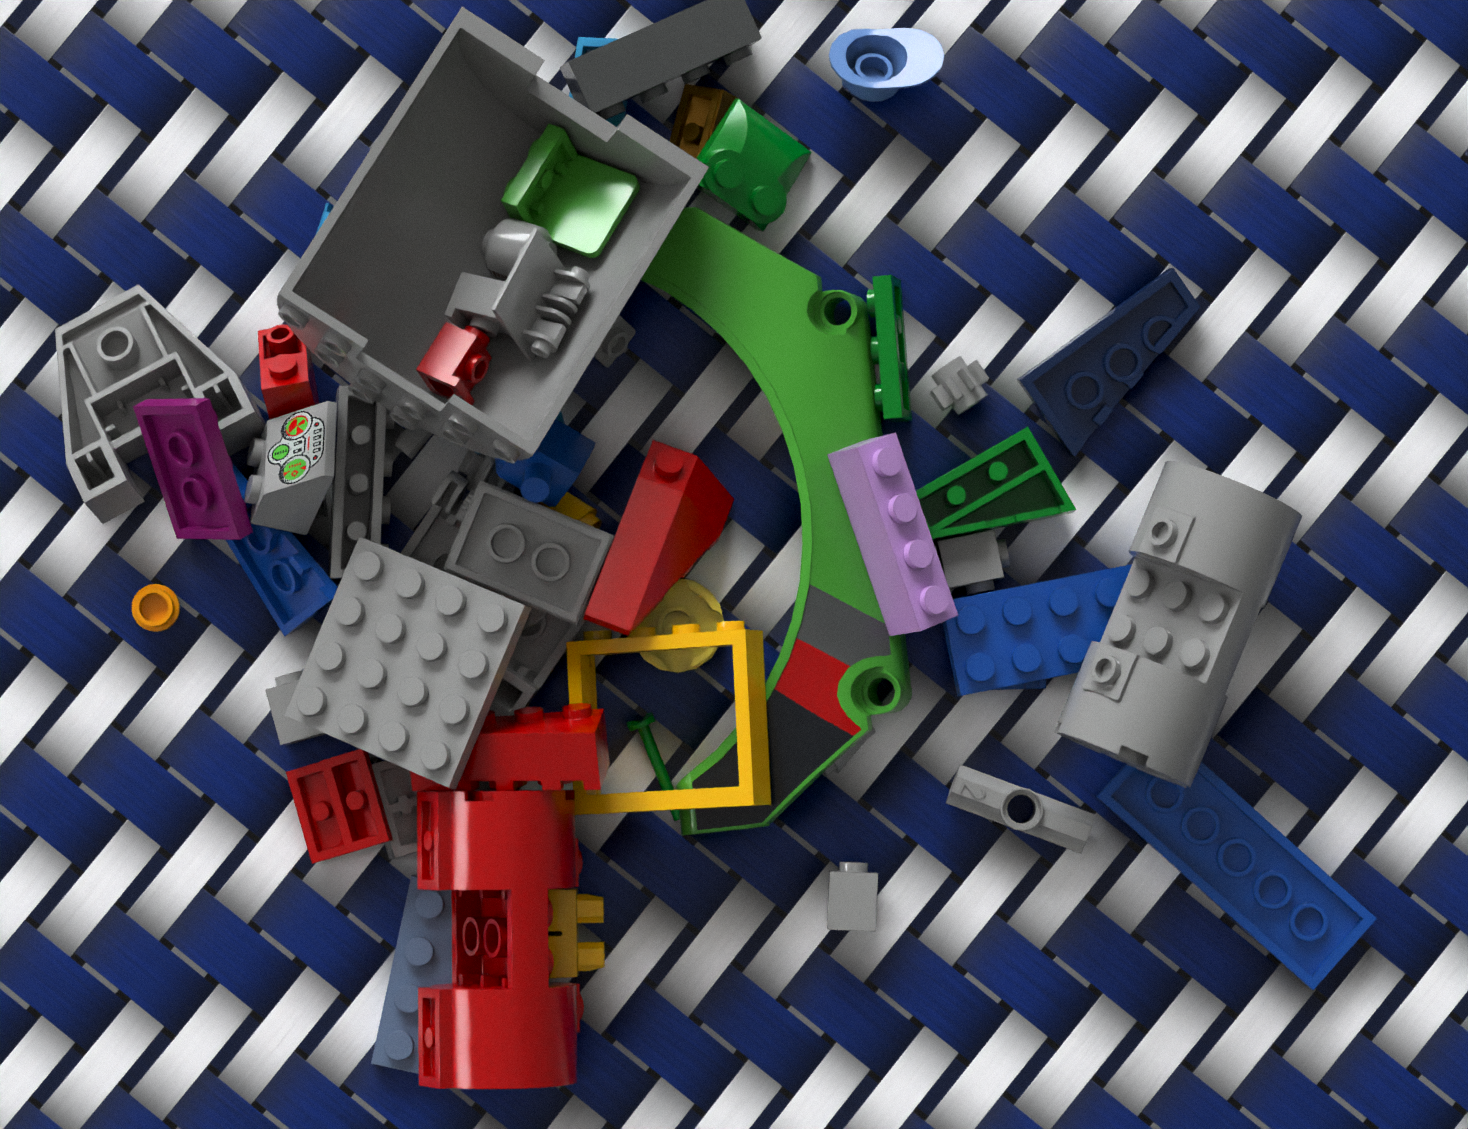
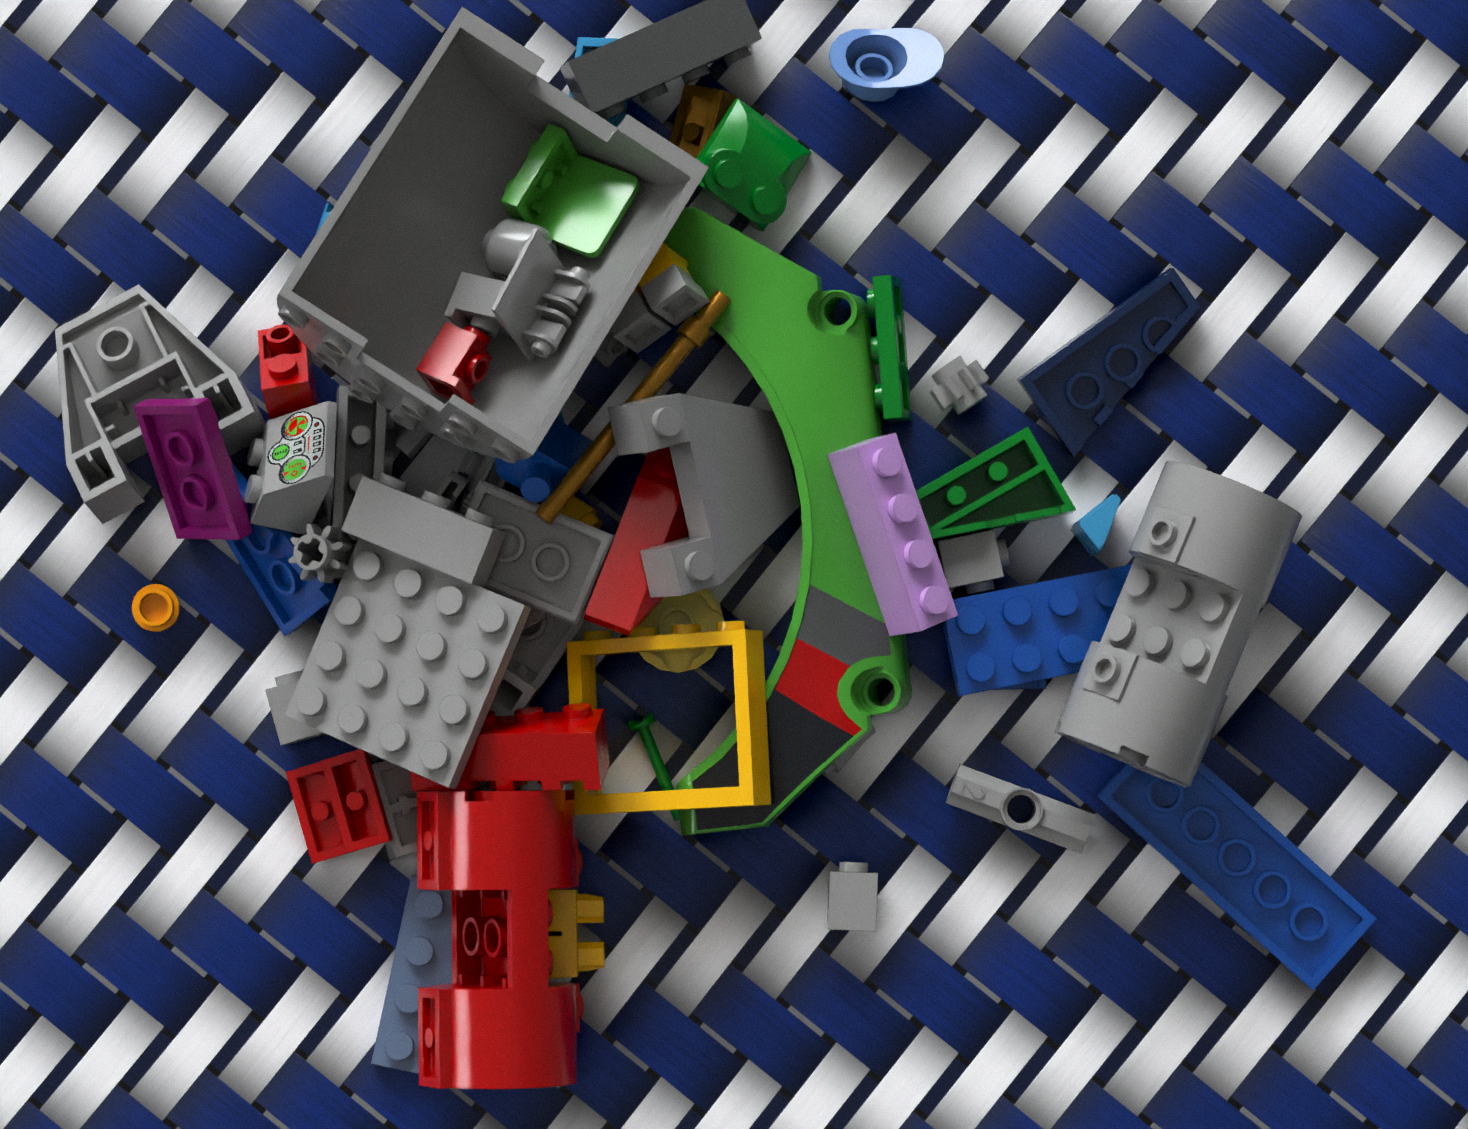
(327, 544): none -> light grey gear
(424, 528): none -> light grey brick
(660, 296): none -> light grey hips
(691, 335): none -> pearl gold bar
(729, 478): none -> light grey wedge
(1095, 525): none -> dark azure slope

